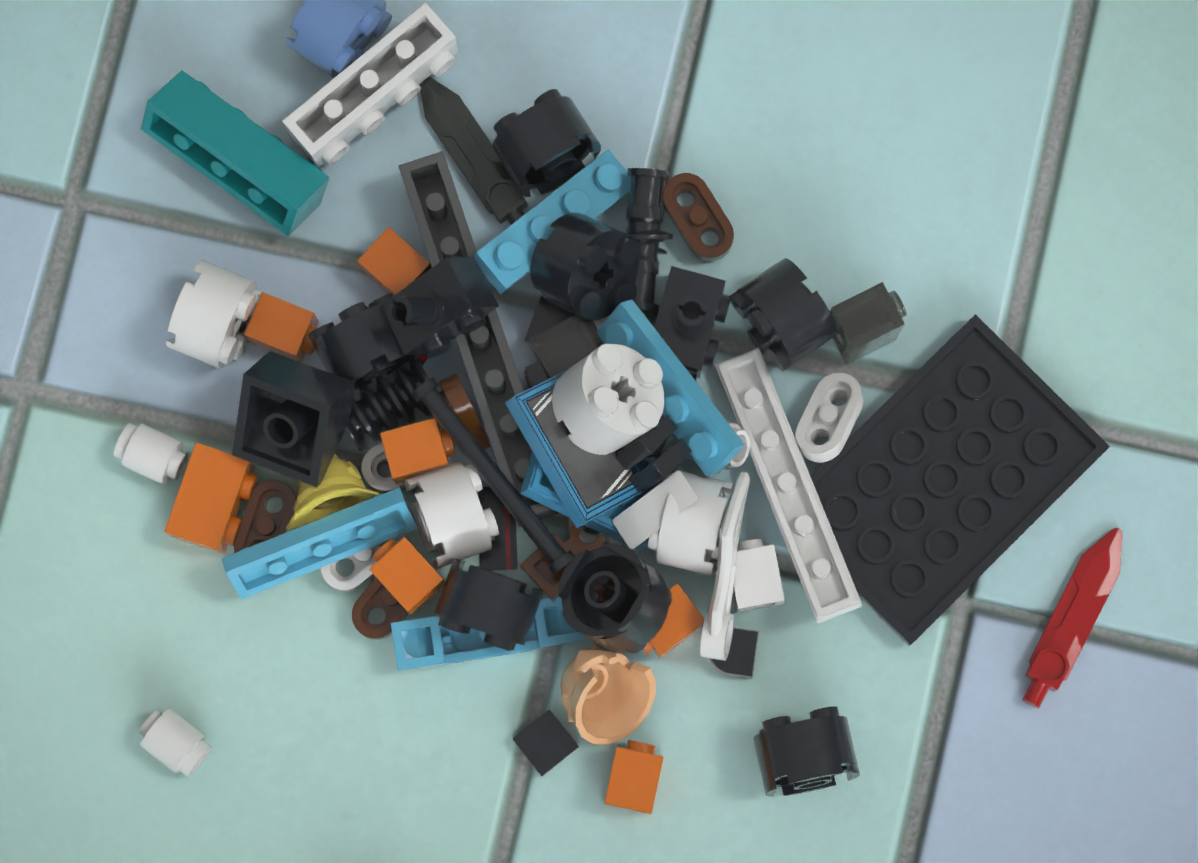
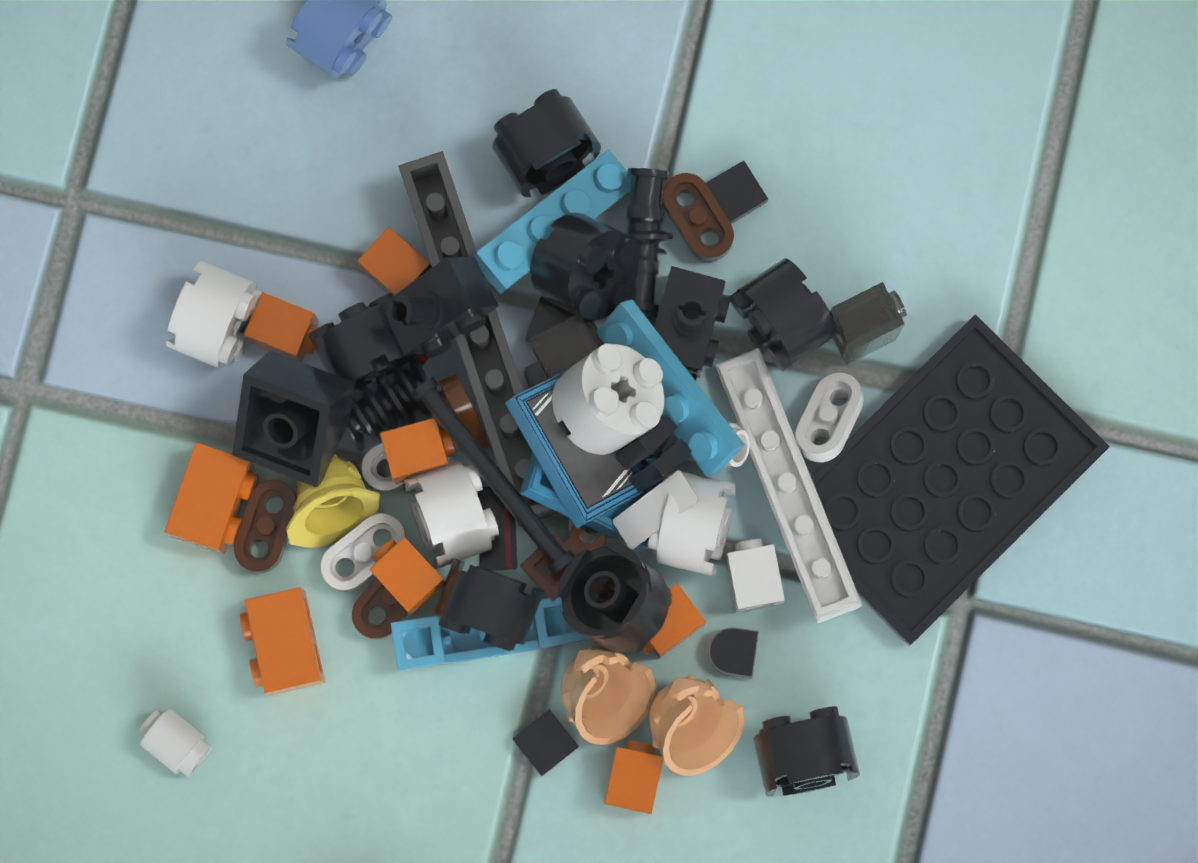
(150, 453): white brick -> none
(234, 152): teal brick -> none
(282, 642): none -> orange brick
(319, 543): medium azure plate -> none
(372, 86): white brick -> none
(471, 151): pearl dark grey piece -> none
(694, 725): none -> light nougat helmet
(719, 622): white piece -> none
(737, 192): none -> black tile
(1074, 617): red piece -> none

